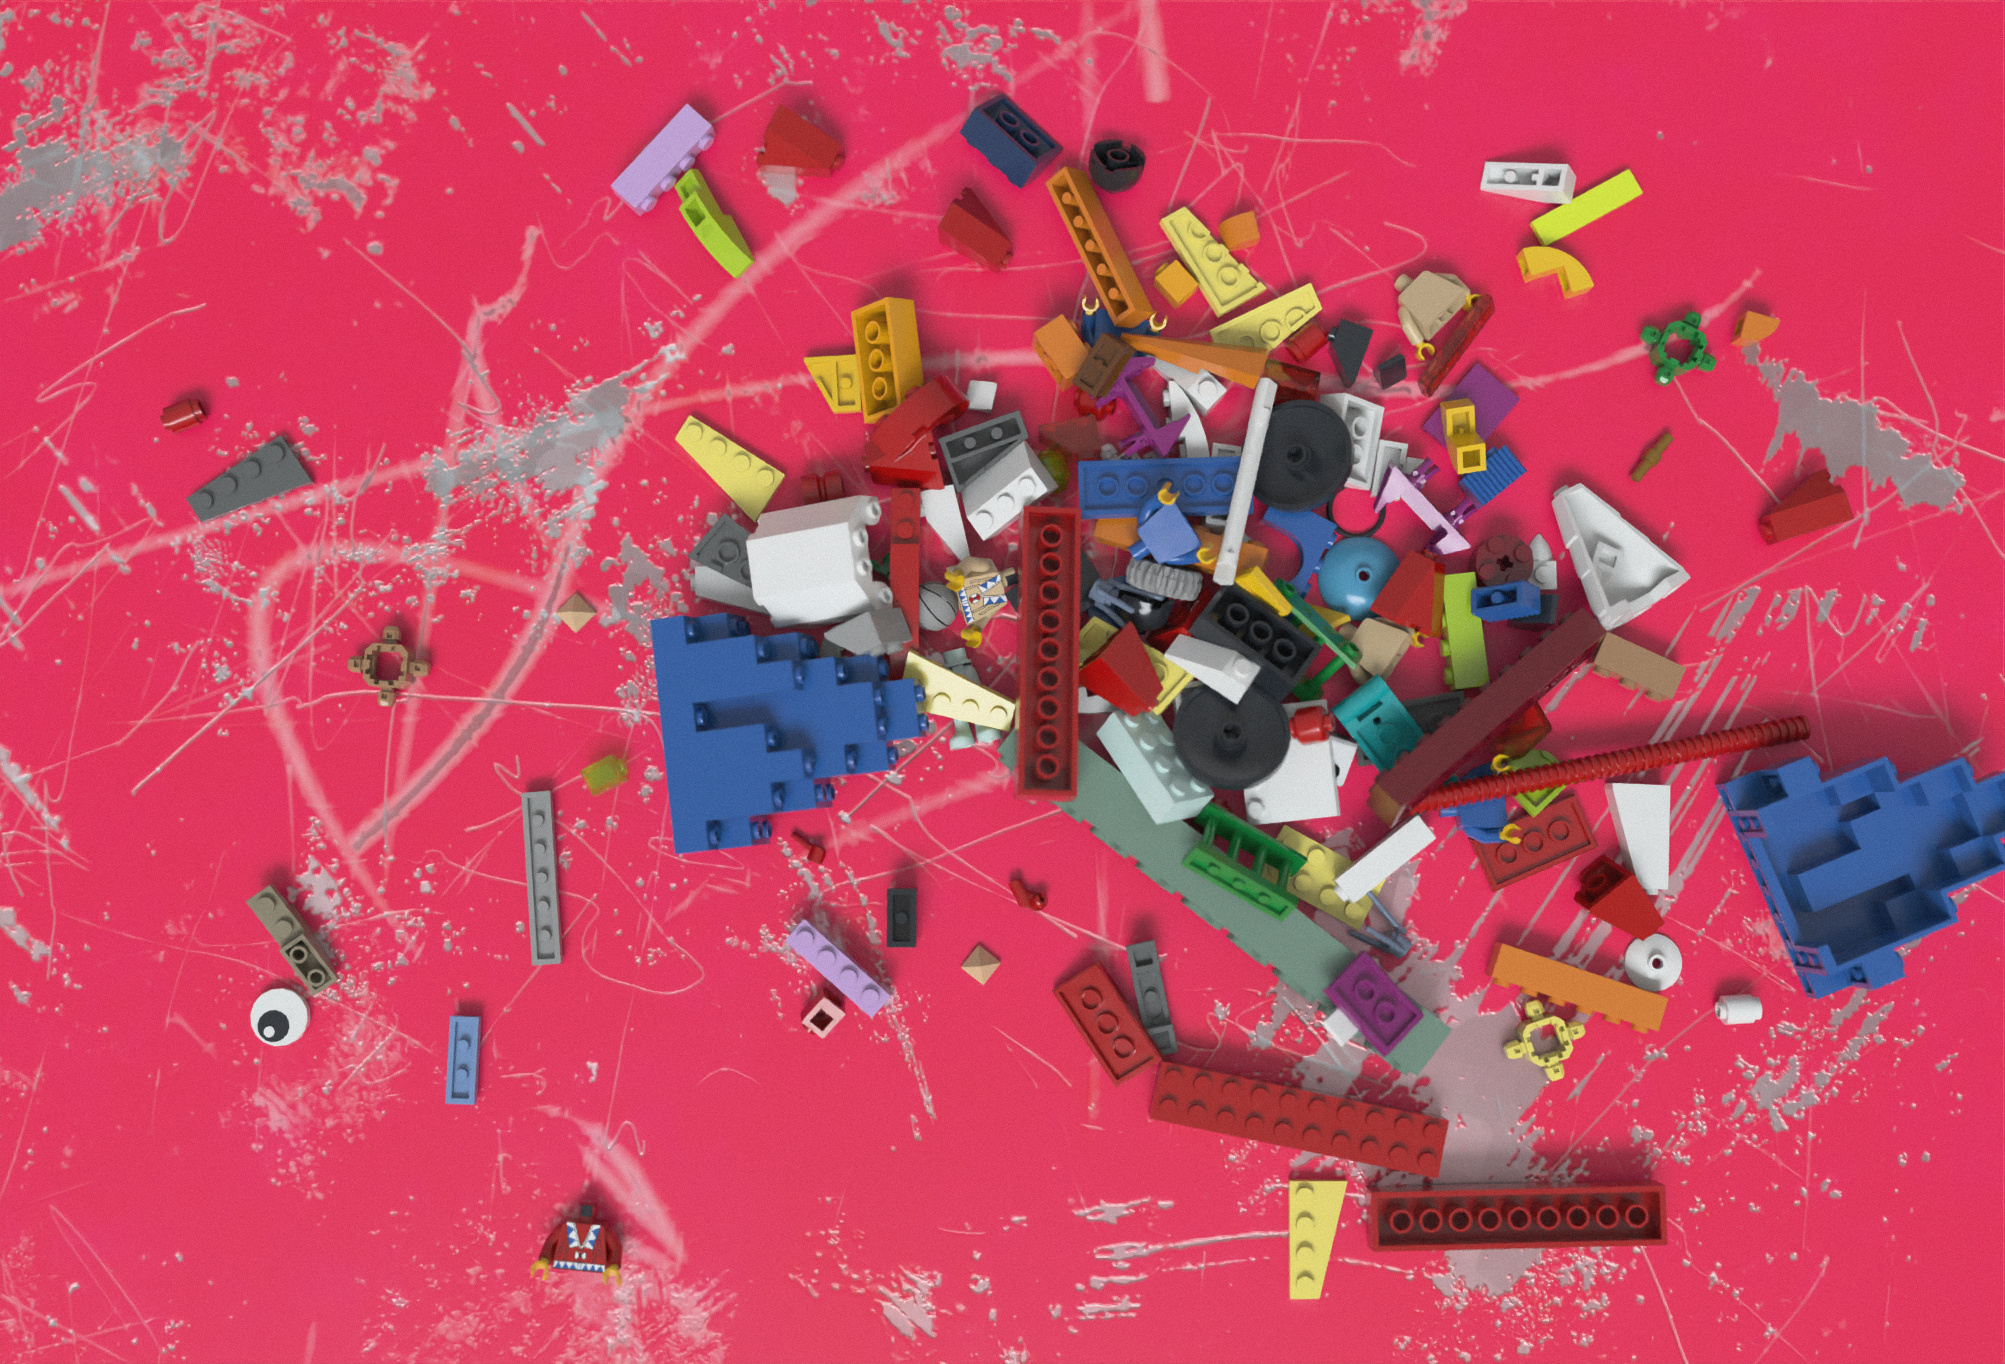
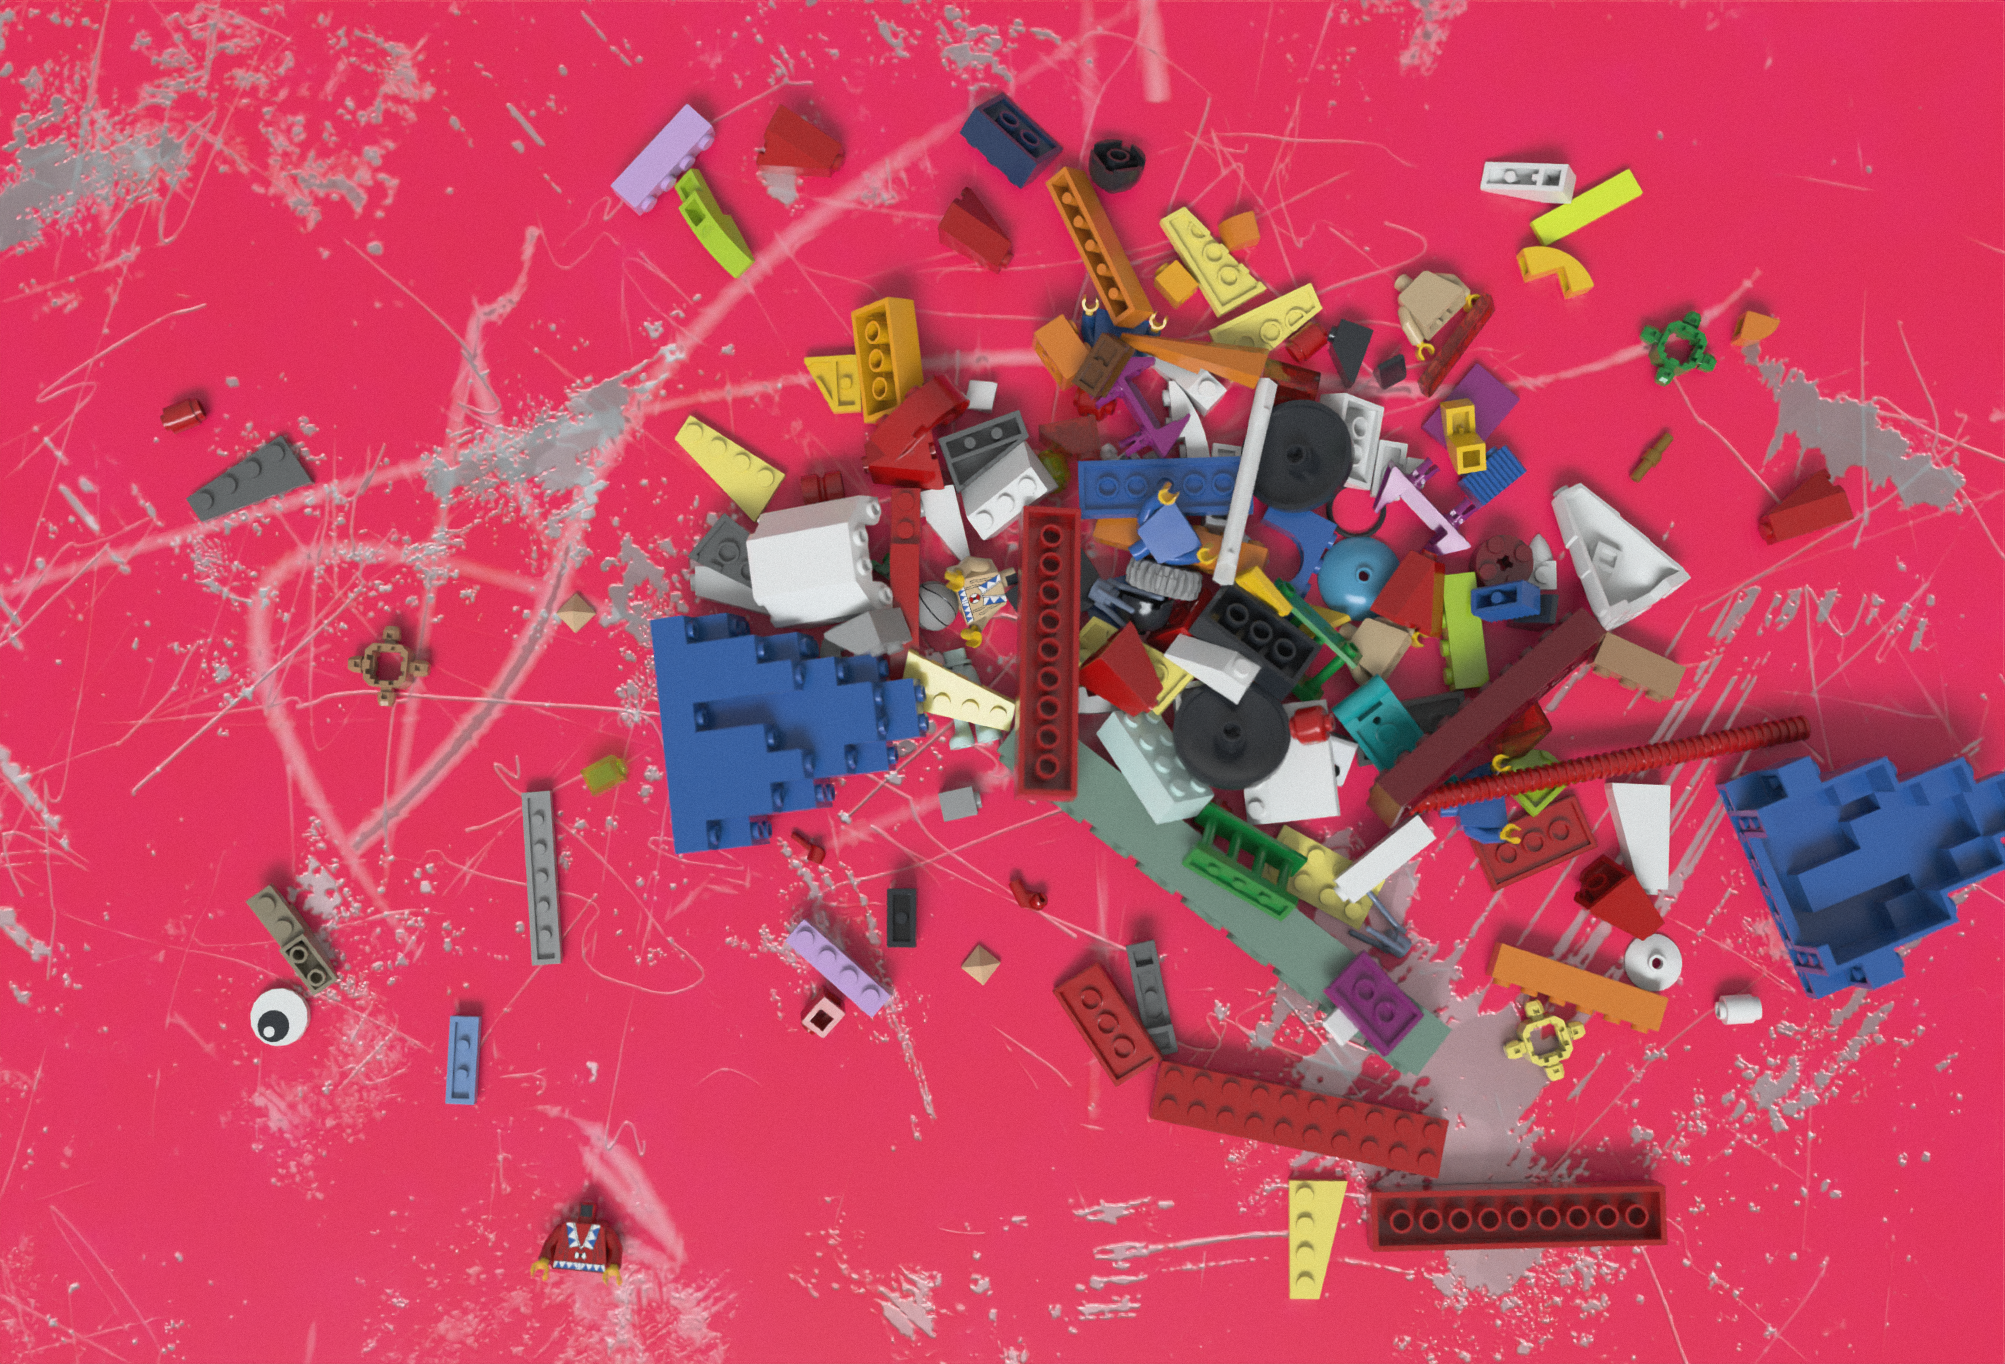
(959, 803): none -> light grey brick

